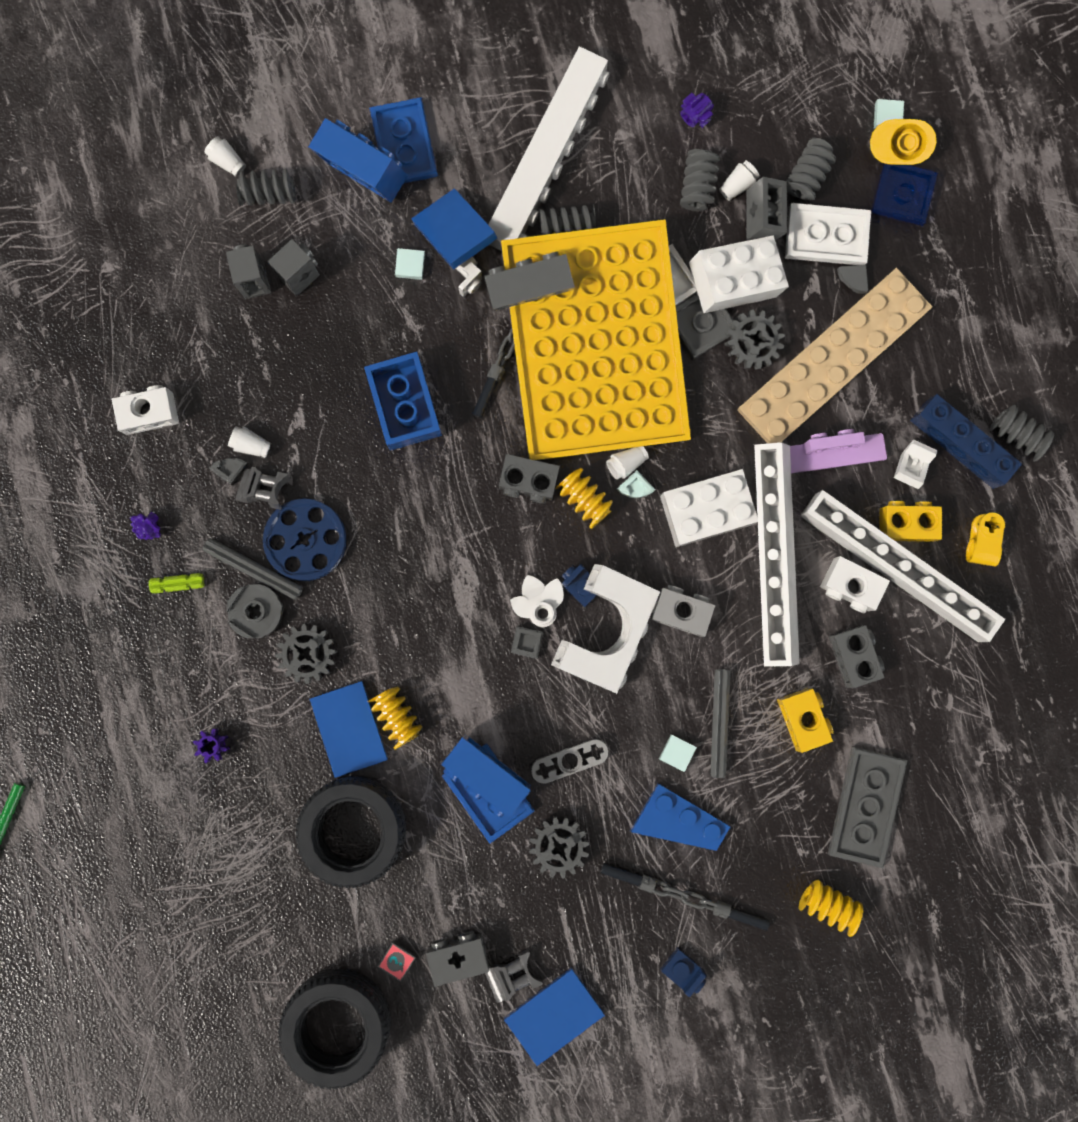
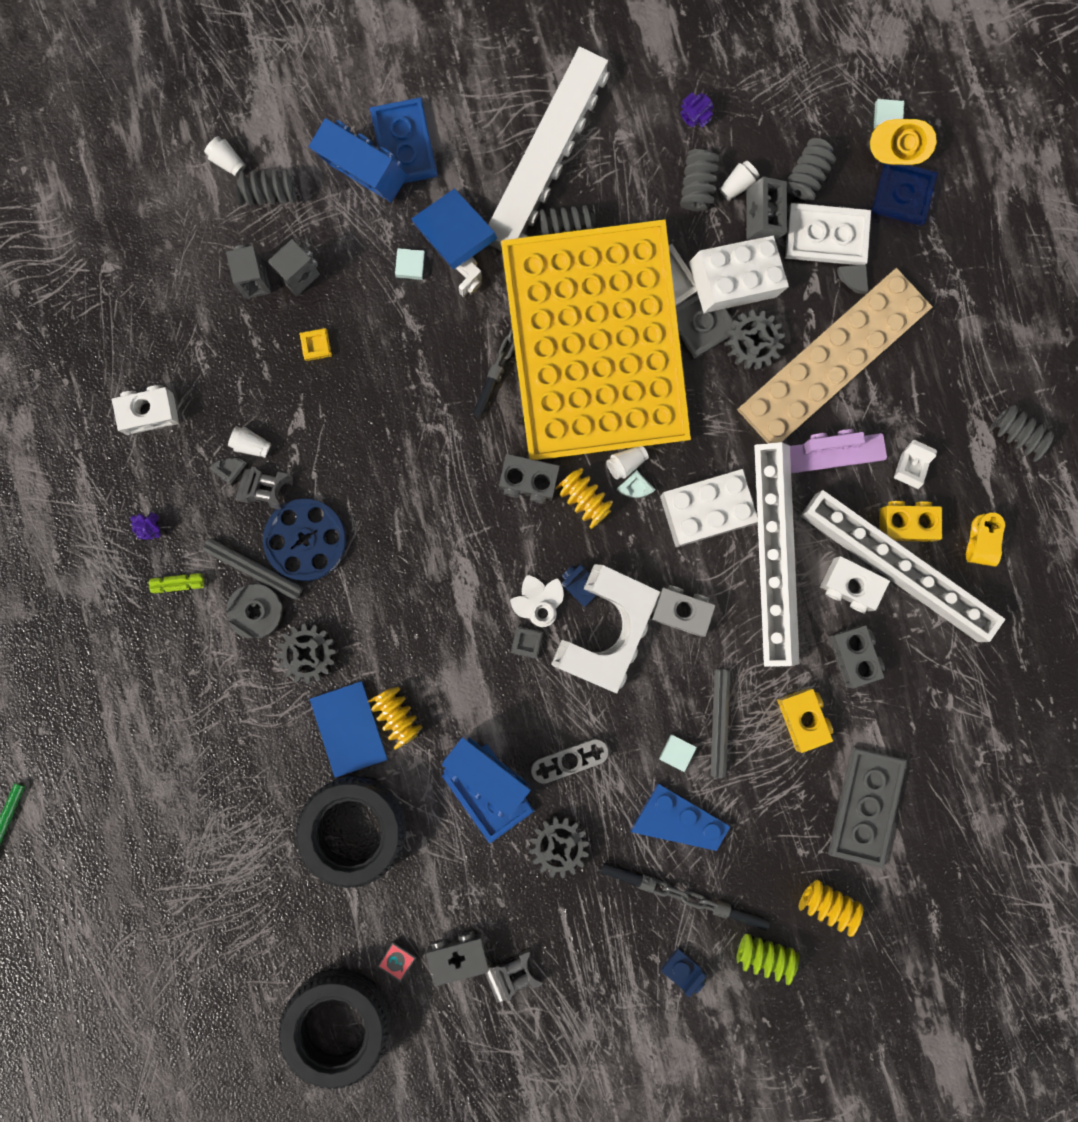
(205, 741): dark purple gear -> none
(315, 344): none -> yellow tile
(403, 401): blue brick -> none
(529, 281): dark grey brick -> none
(554, 1016): blue tile -> none
(768, 957): none -> lime piece
(965, 442): dark blue brick -> none

